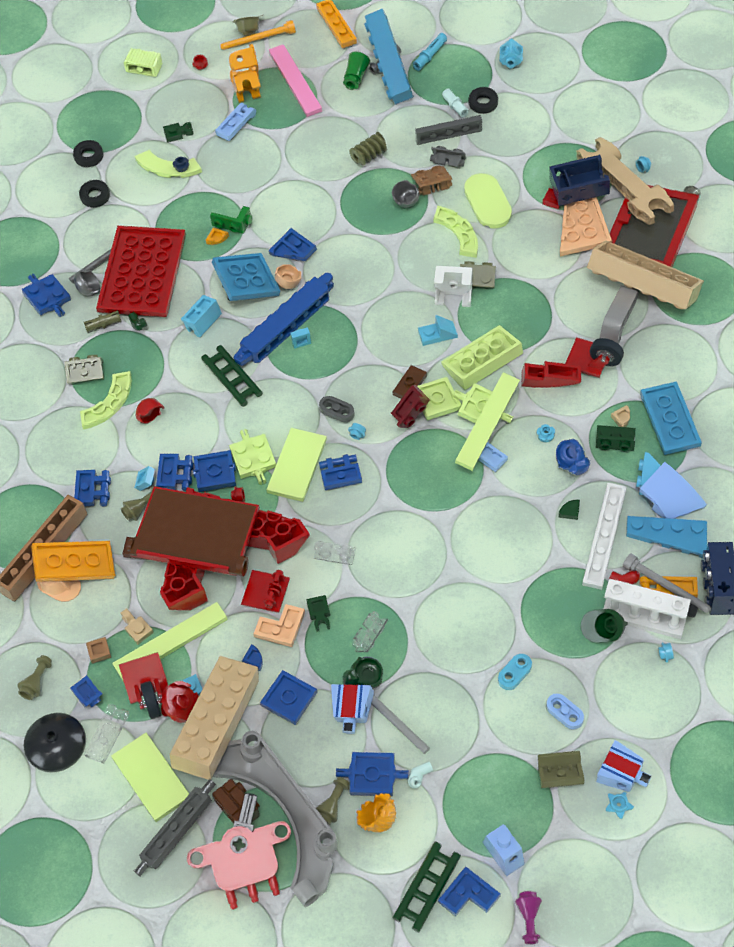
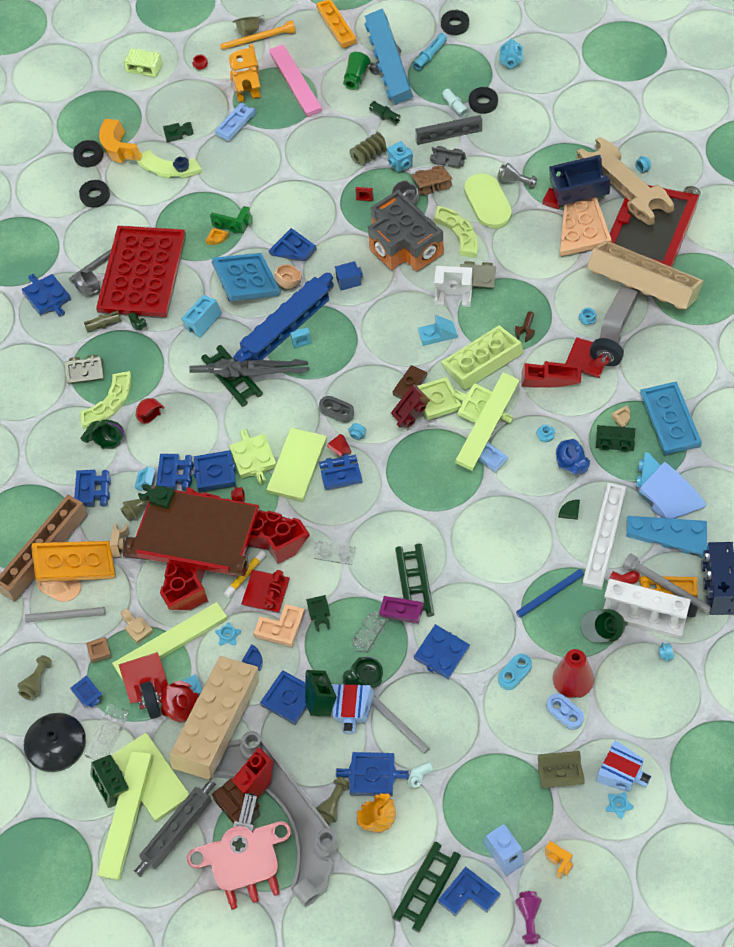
(64, 614): none -> light grey bar
(104, 433): none -> dark green hair
(108, 779): none -> dark green bracket
(110, 137): none -> light orange arch
(117, 541): none -> tan plate
(125, 816): none -> yellowish green tile
(159, 496): none -> dark green plate
(227, 629): none -> medium azure plate
(234, 368): none -> dark grey sword
(239, 580): none -> yellow bar
(255, 773): none -> red slope
(319, 693): none -> dark green slope
(339, 445): none -> red slope
(348, 275): none -> blue brick
(364, 194): none -> red slope
(384, 112): none -> dark green pin
(399, 156): none -> medium azure brick
(401, 609): none -> magenta hinge
(403, 233): none -> dark grey piece
(420, 571): none -> dark green bar
(441, 651): none -> blue plate
(455, 29): none -> black tyre
(509, 174): none -> flat silver piece
(526, 328): none -> reddish brown bar
(549, 593): none -> blue bar
(558, 855): none -> light orange bracket
(573, 675): none -> red cone
(587, 312): none -> medium azure plate

